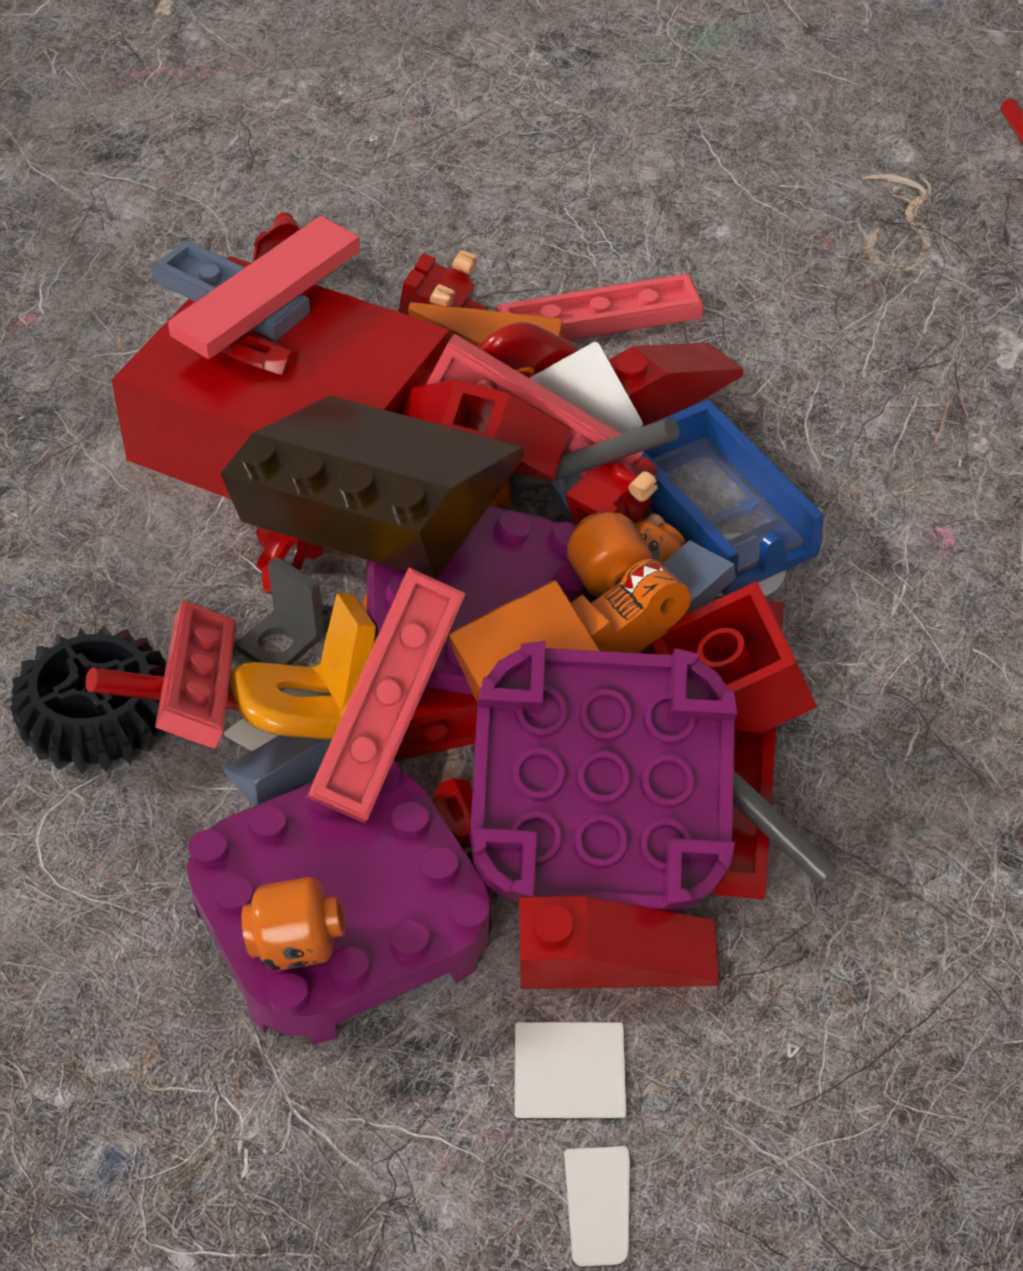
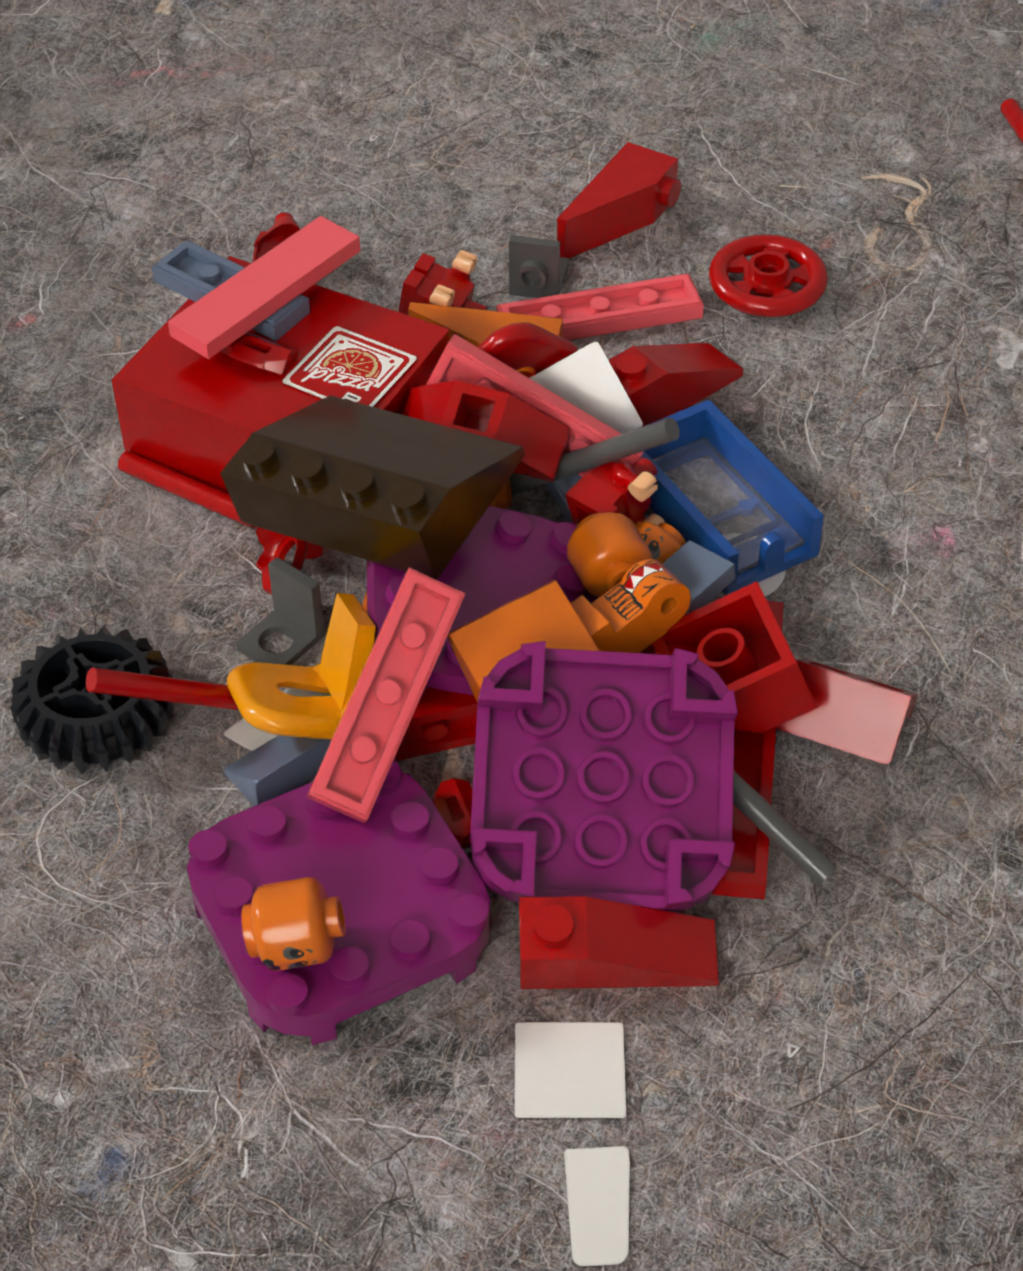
(179, 485): none -> red bar
(197, 675): coral tile -> none
(349, 368): none -> sticker
(535, 267): none -> dark grey bracket
(619, 200): none -> red slope
(768, 275): none -> red plate
(852, 712): none -> panel

